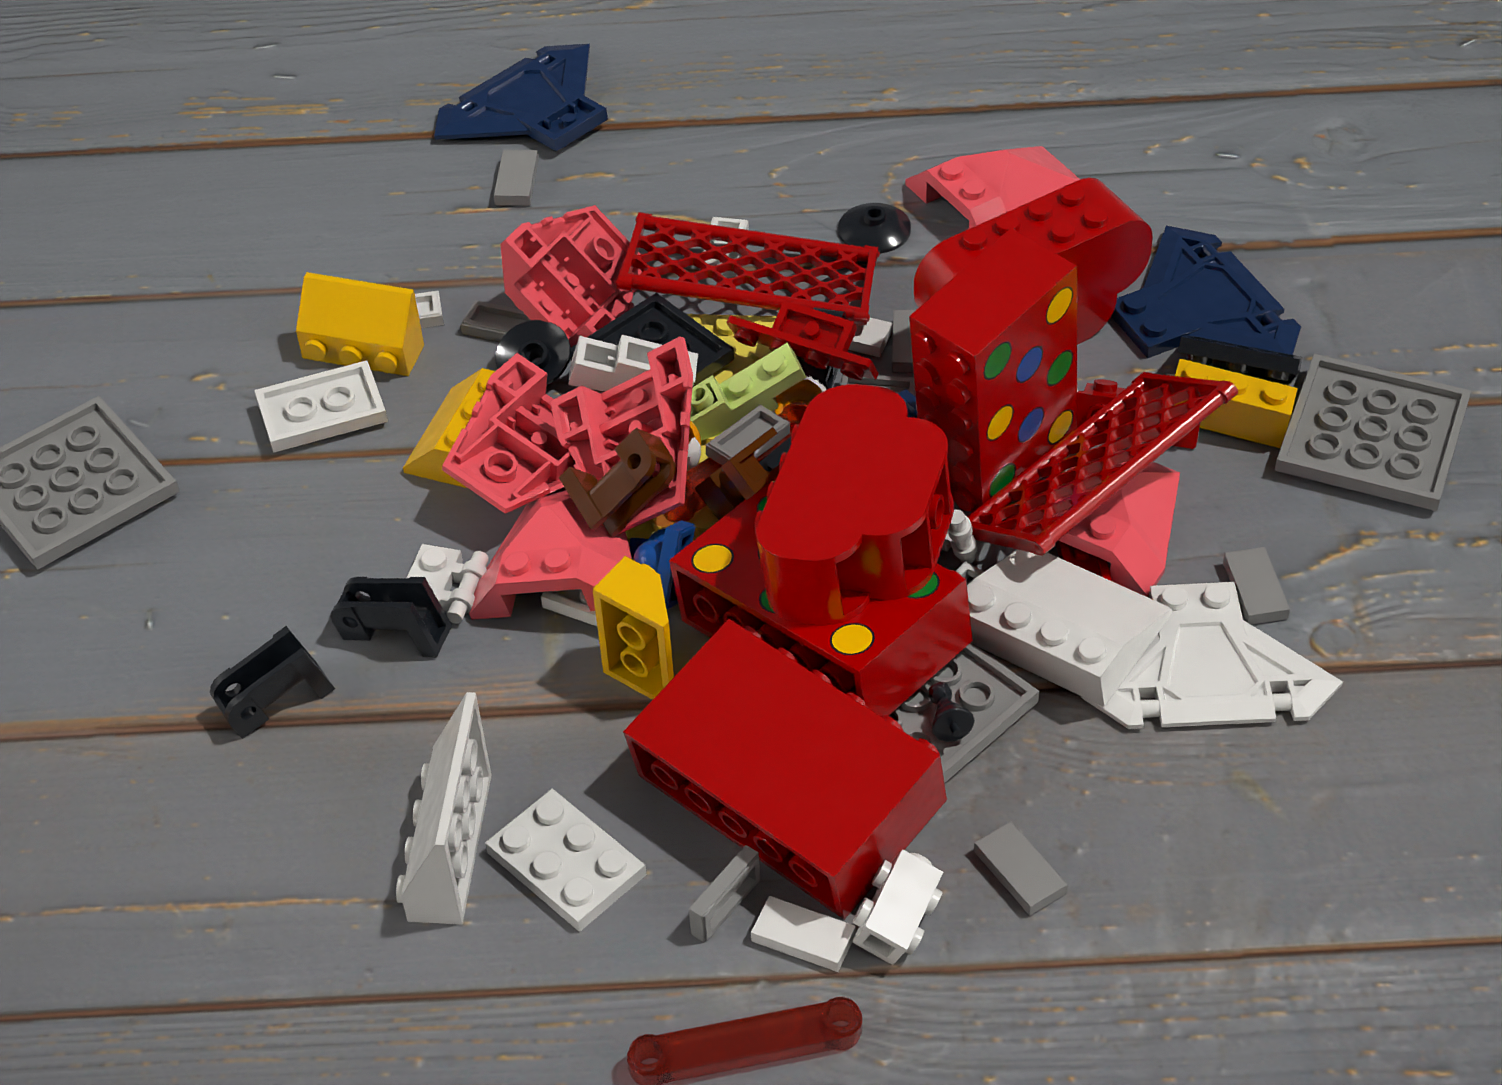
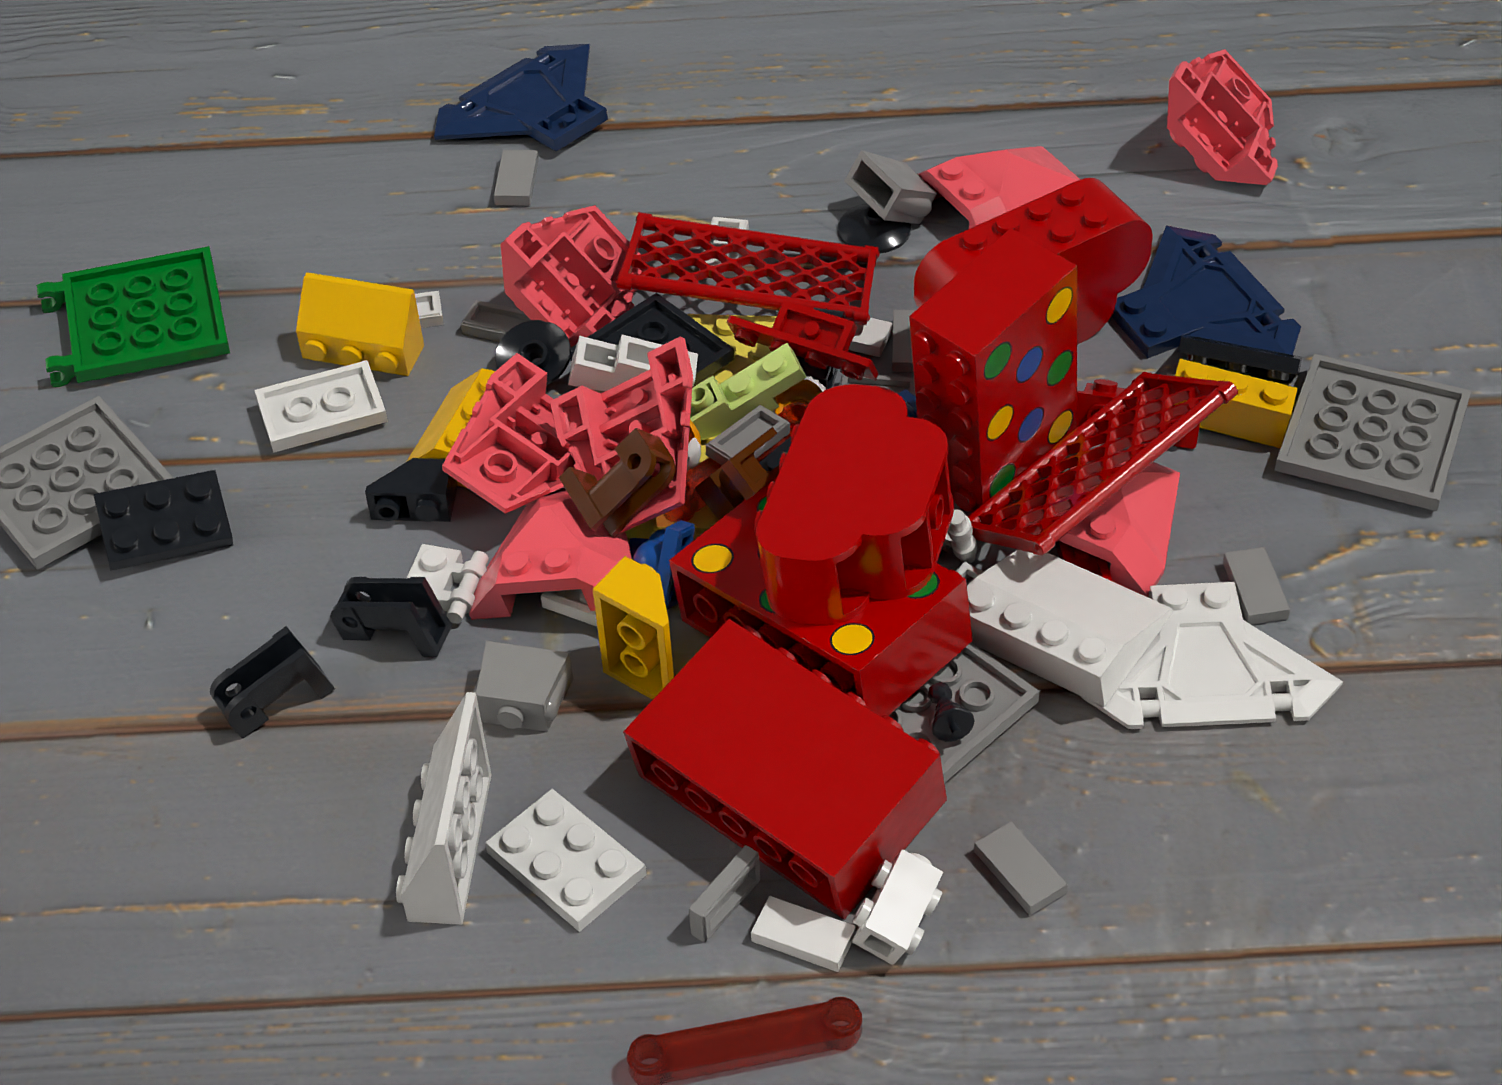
(137, 316): none -> green plate
(163, 520): none -> black plate
(413, 493): none -> black slope
(522, 685): none -> light grey torso
(890, 188): none -> light grey torso
(1222, 119): none -> coral wedge

